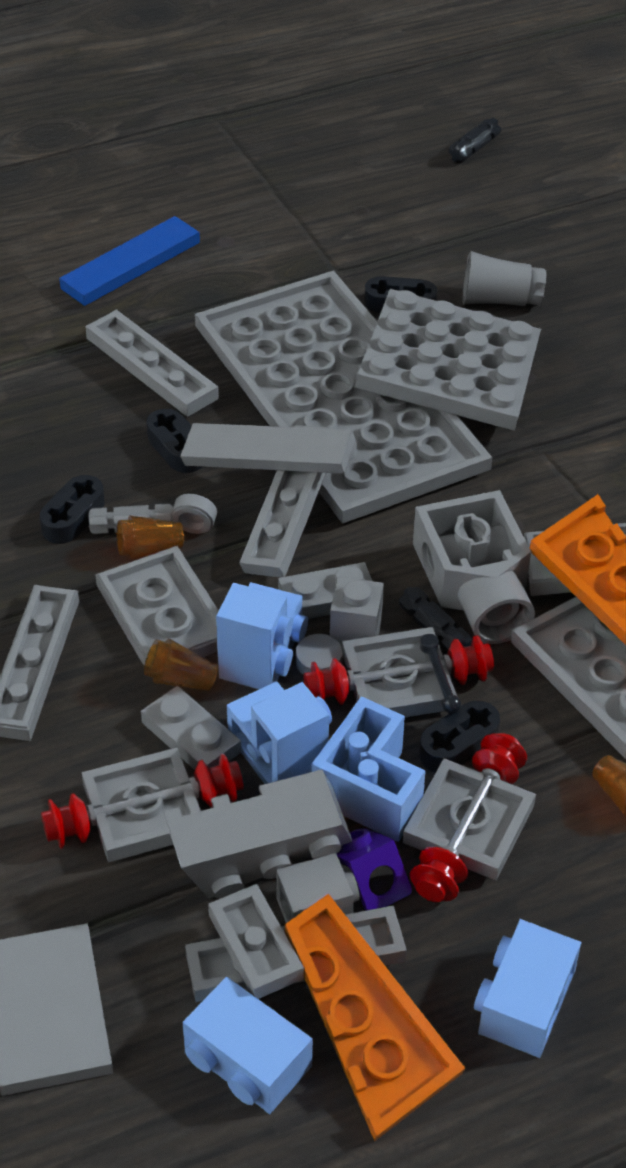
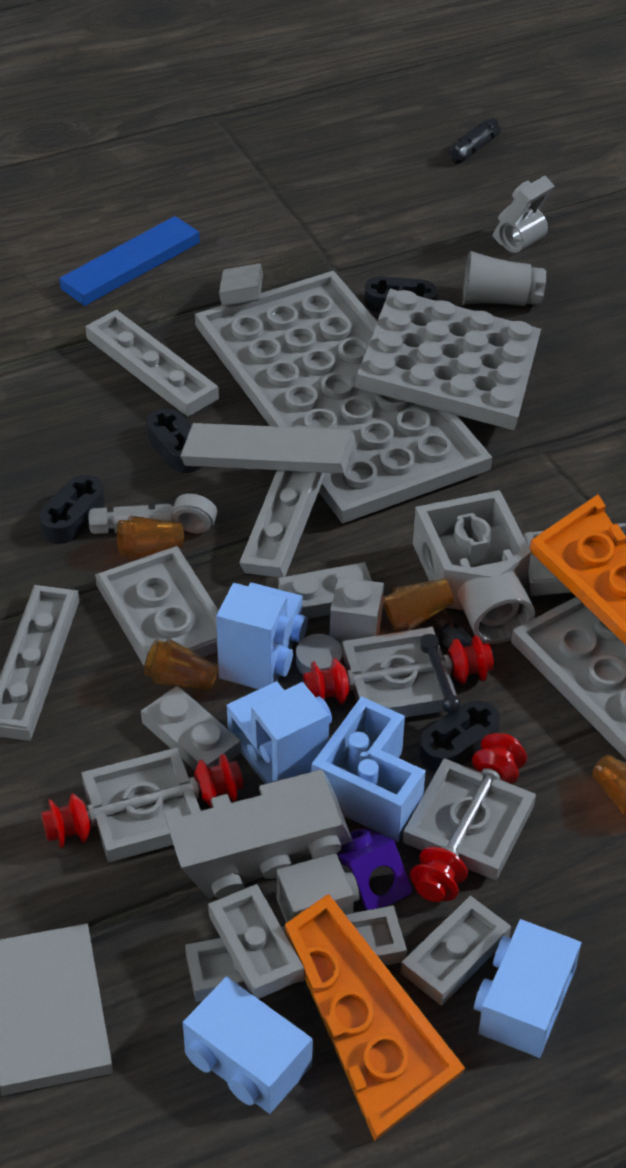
(241, 284): none -> light grey tile
(415, 603): none -> clear orange cone
(455, 950): none -> light grey plate
(523, 221): none -> light grey plate

